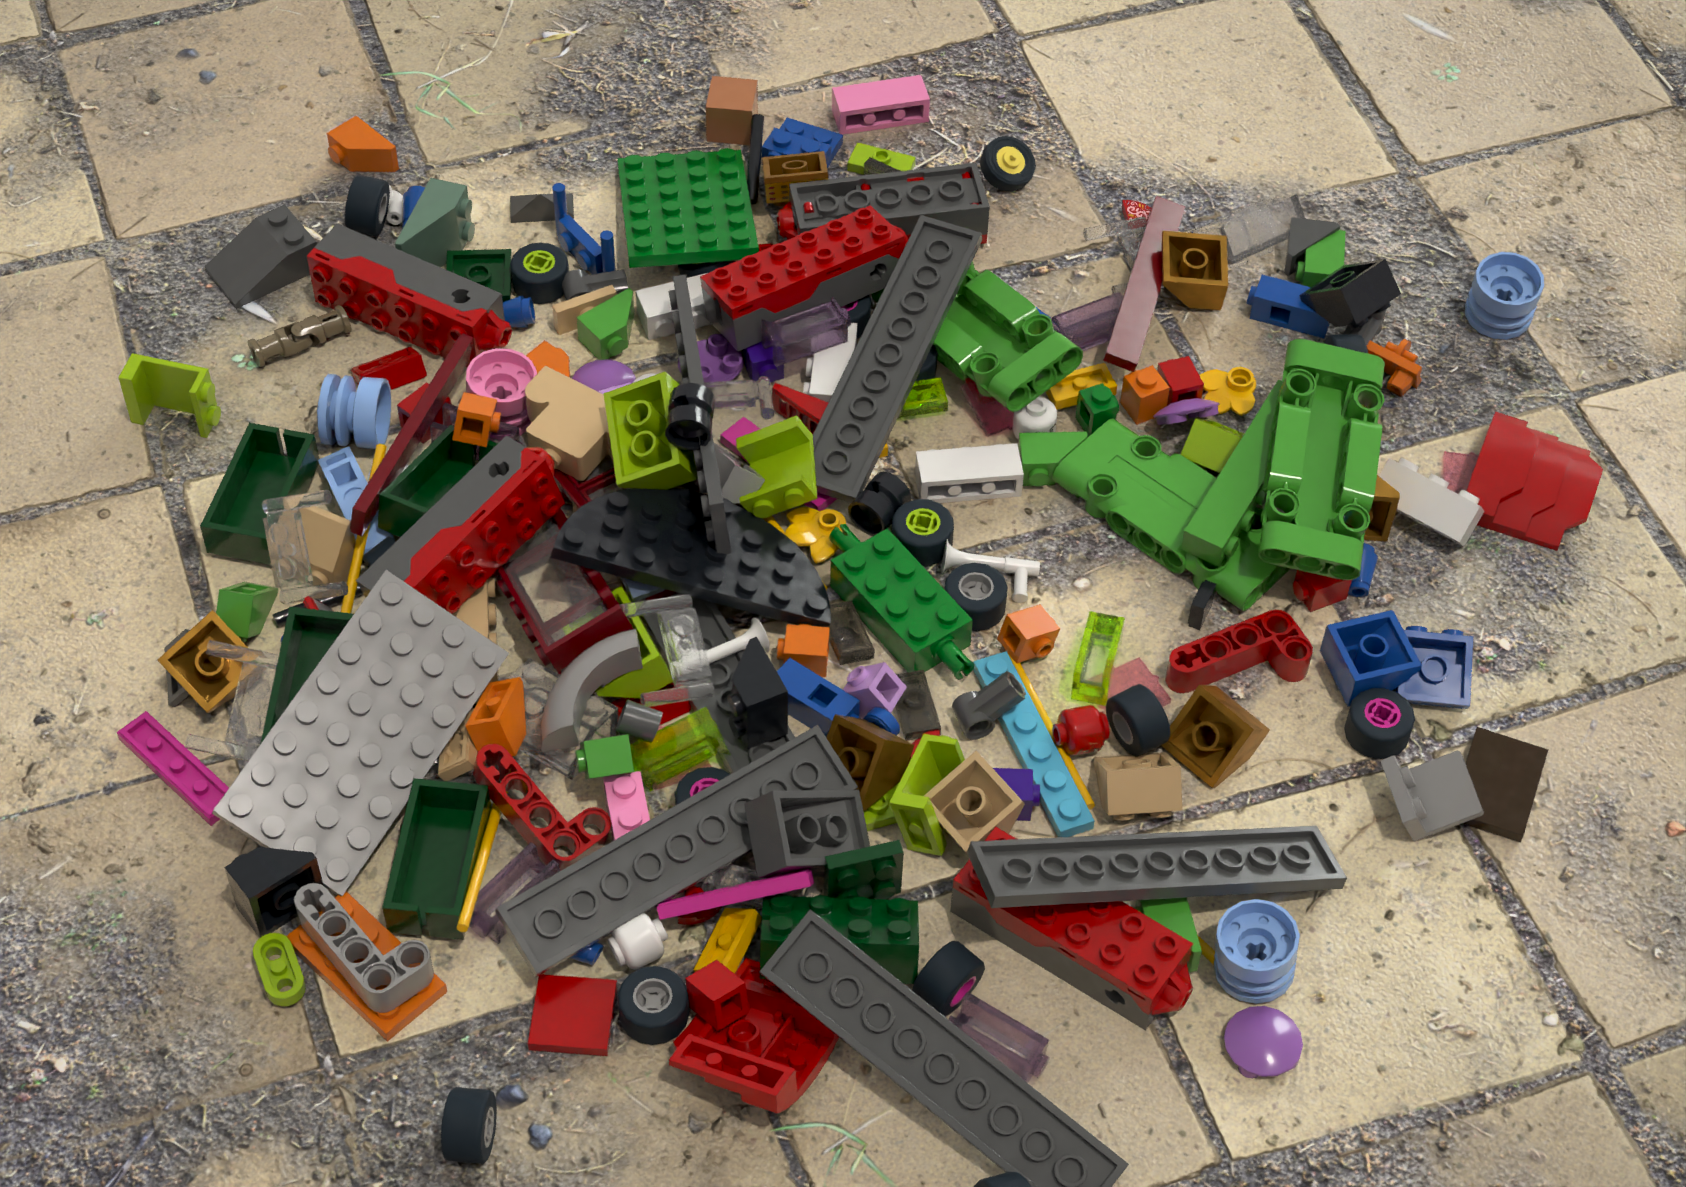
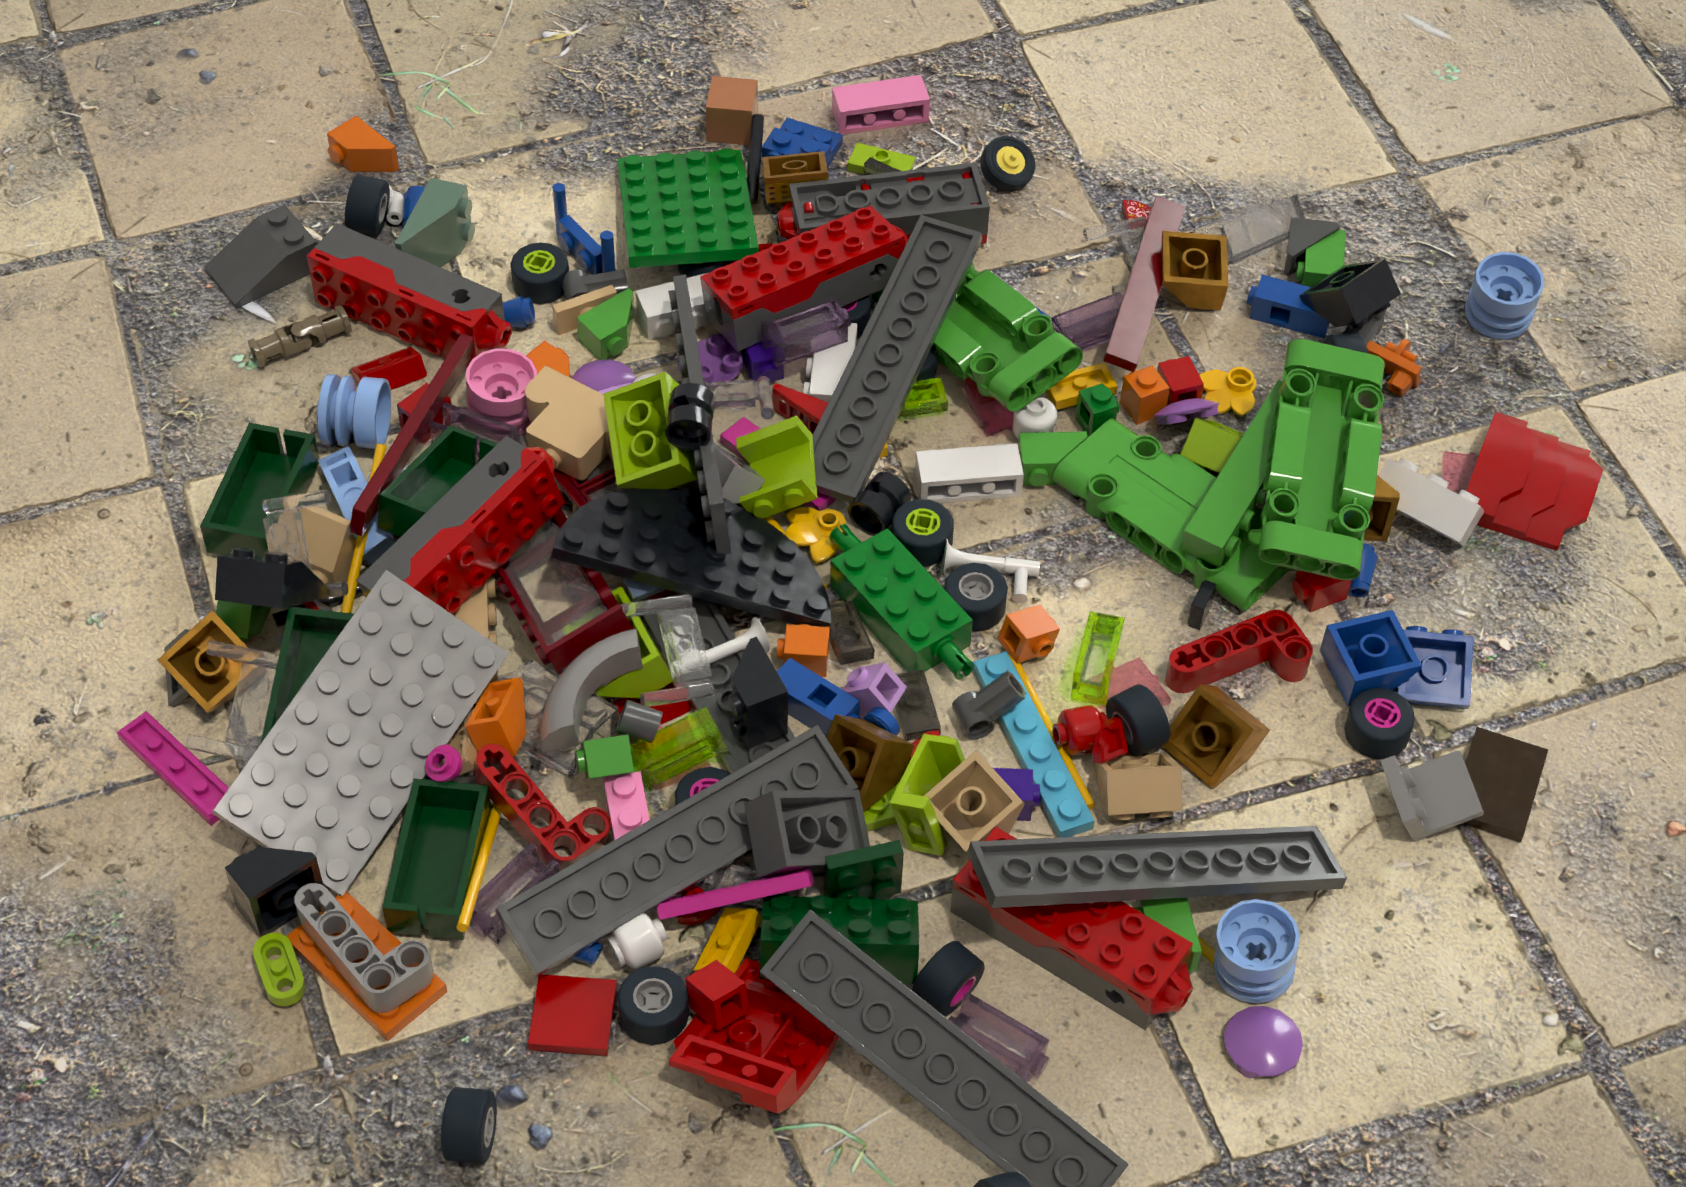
(169, 385): lime panel -> none
(266, 580): none -> black slope
(451, 767): none -> dark pink plate
(476, 419): orange brick -> none
(484, 267): dark green plate -> none
(536, 207): dark grey slope -> none
(1110, 742): none -> red tile

